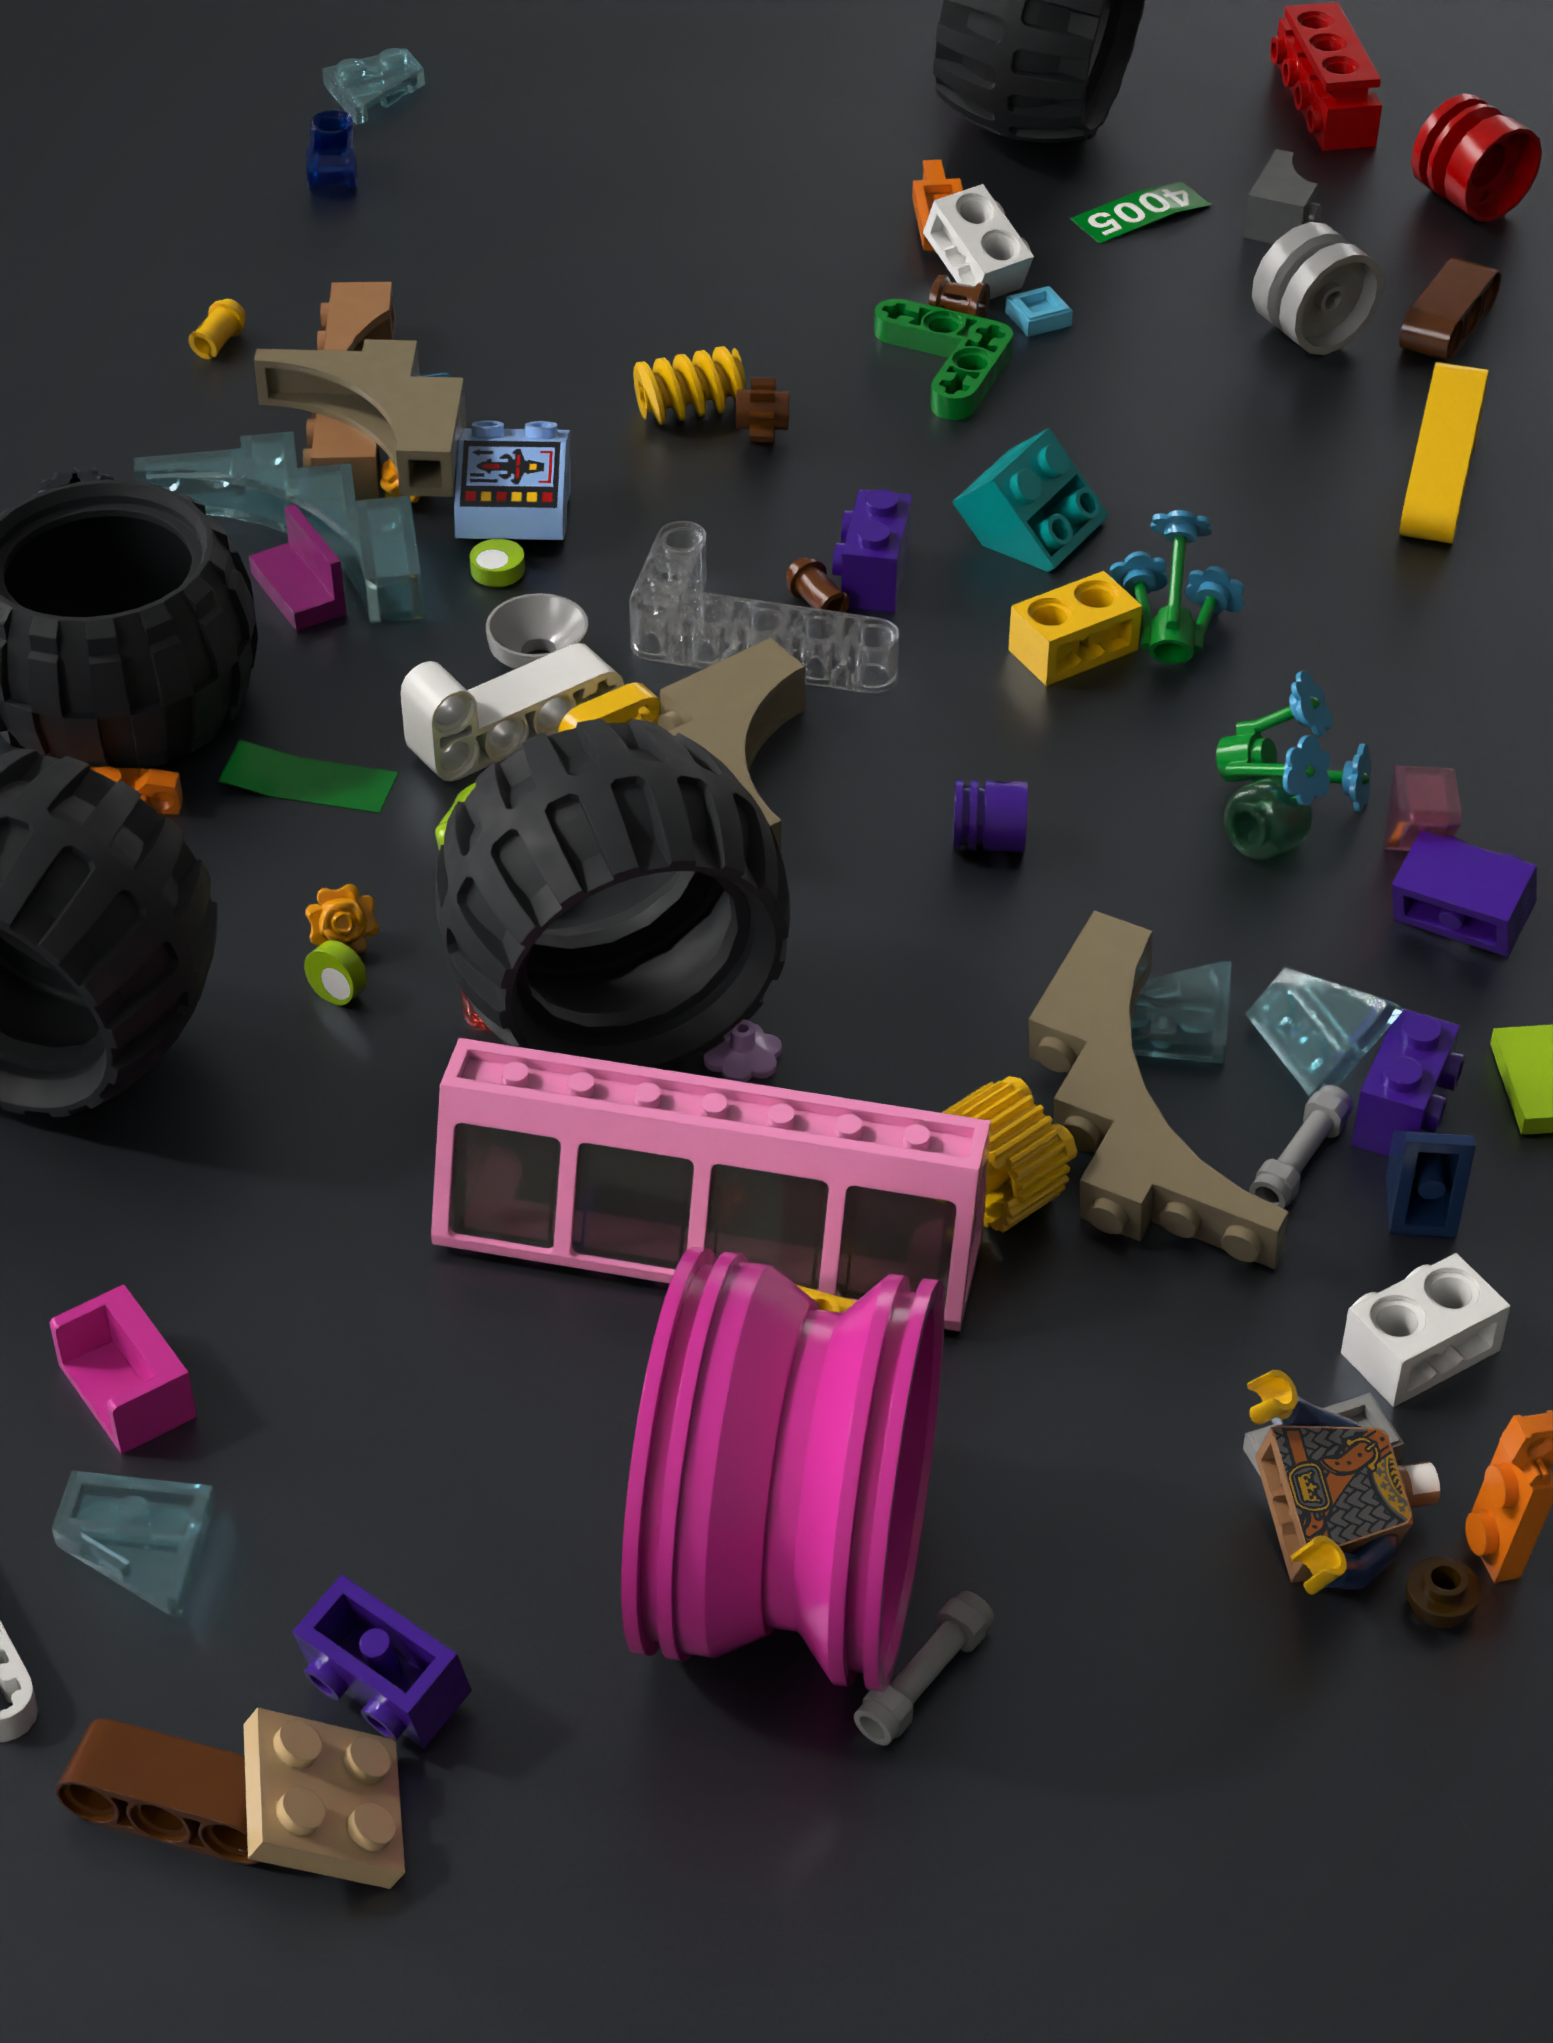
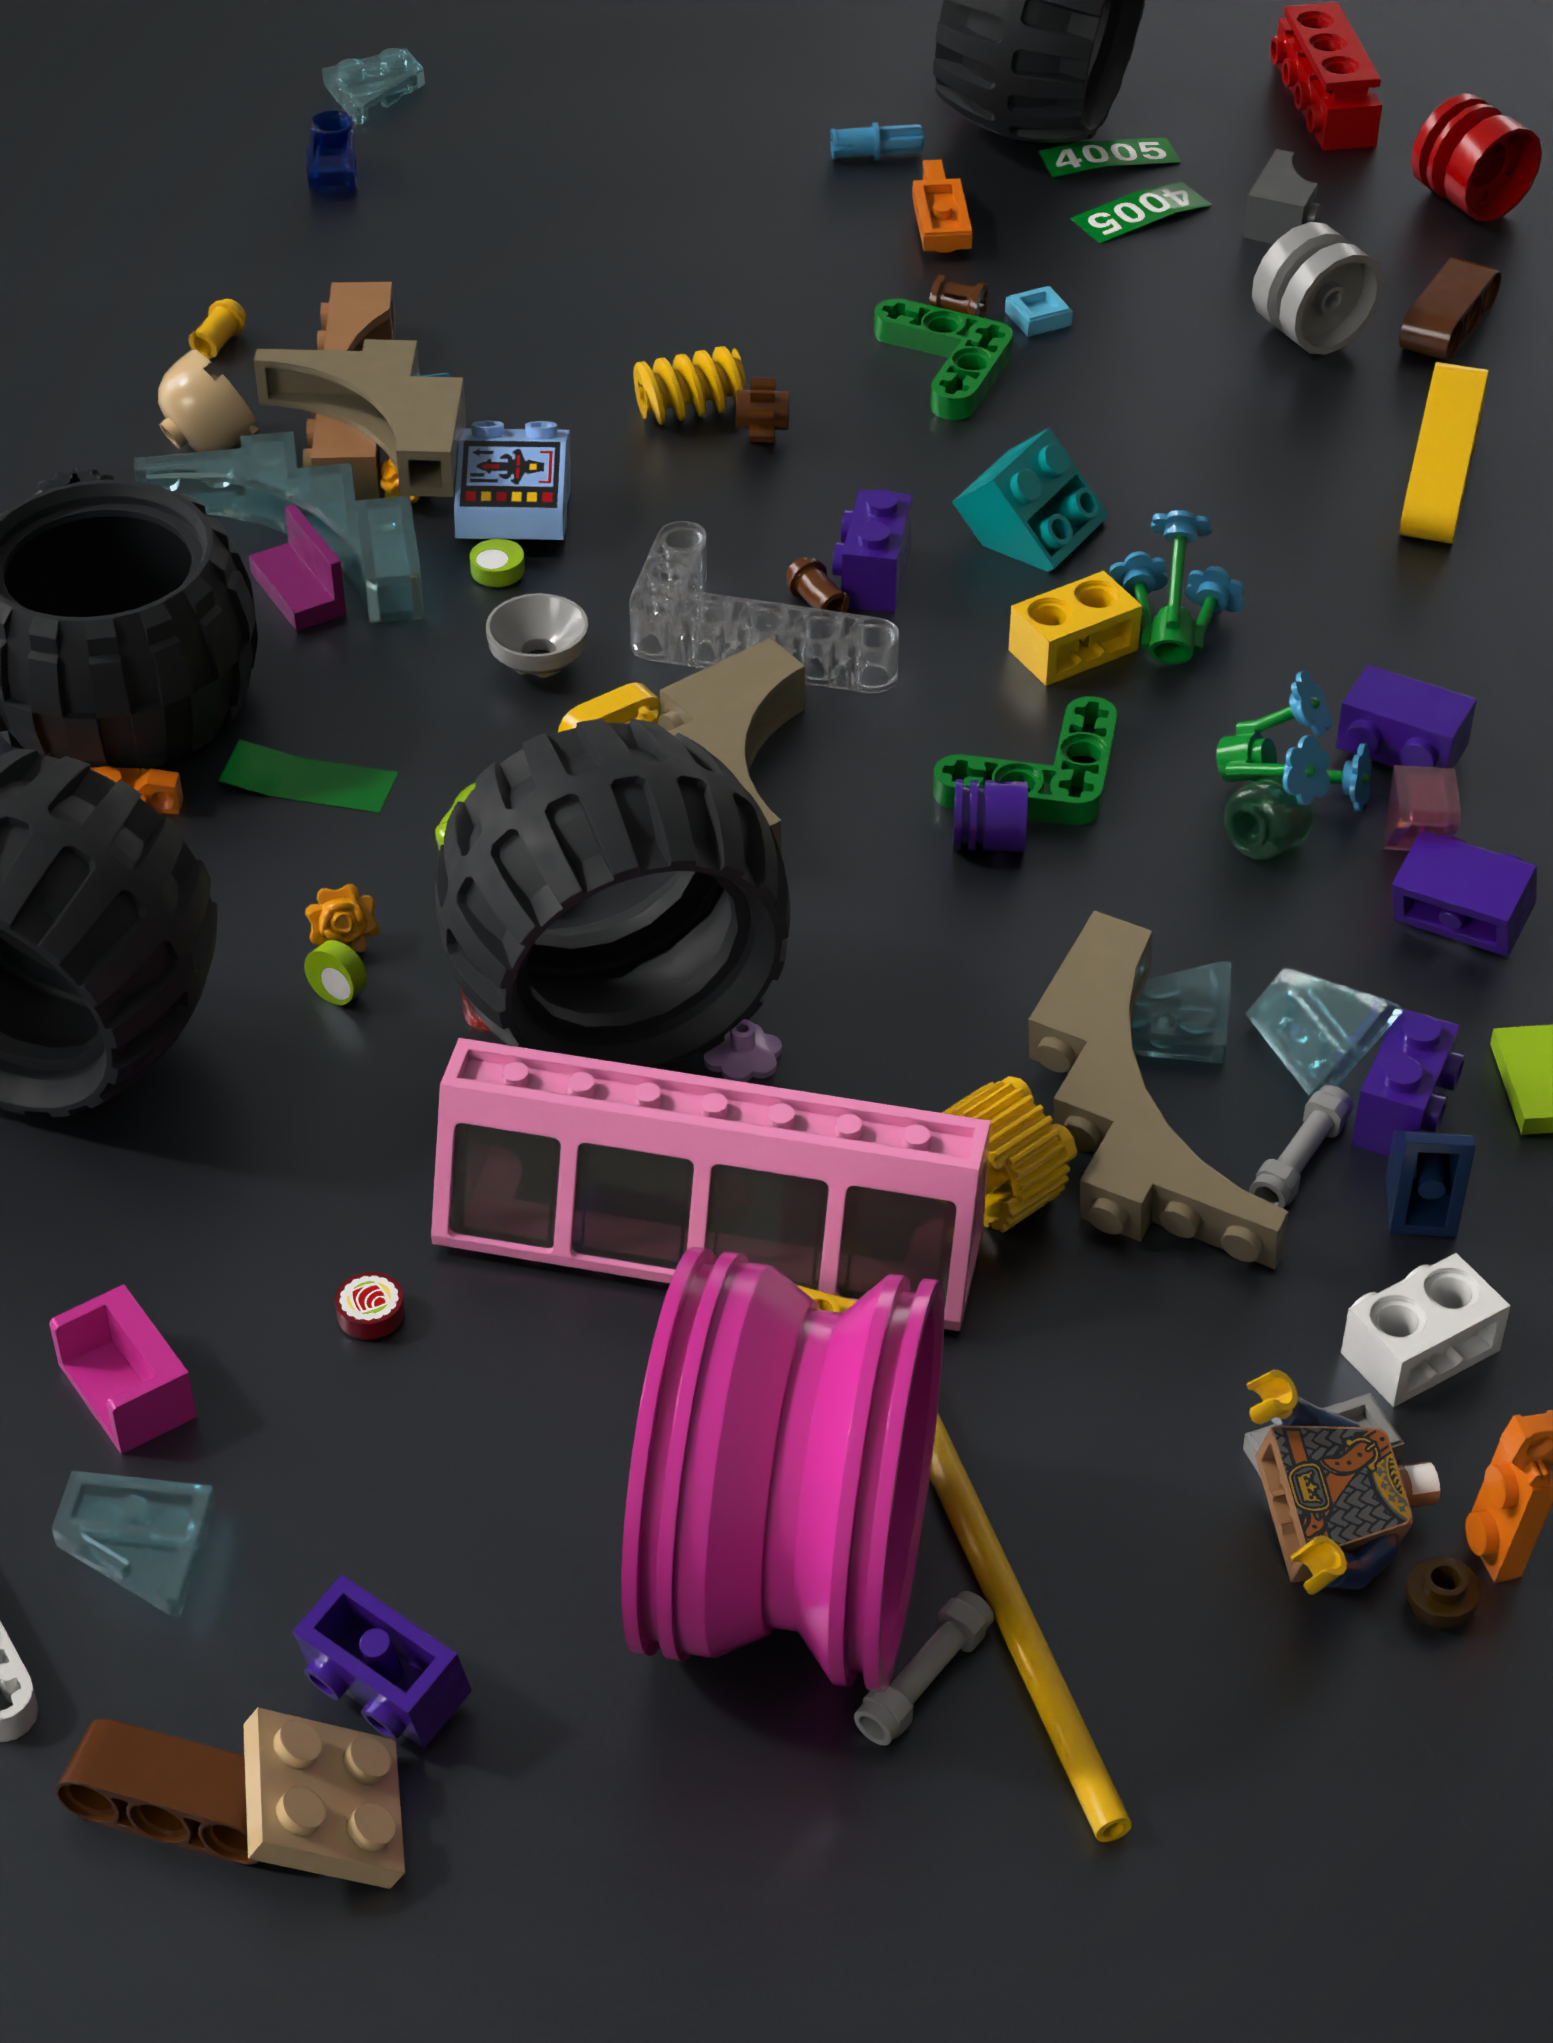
(202, 407): none -> tan cylinder
(370, 1305): none -> tile
(470, 729): white beam -> none
(876, 141): none -> dark azure axle
(978, 241): white brick -> none
(1027, 1643): none -> yellow piece
(1049, 784): none -> green beam
(1102, 153): none -> green sticker
(1405, 720): none -> dark purple brick

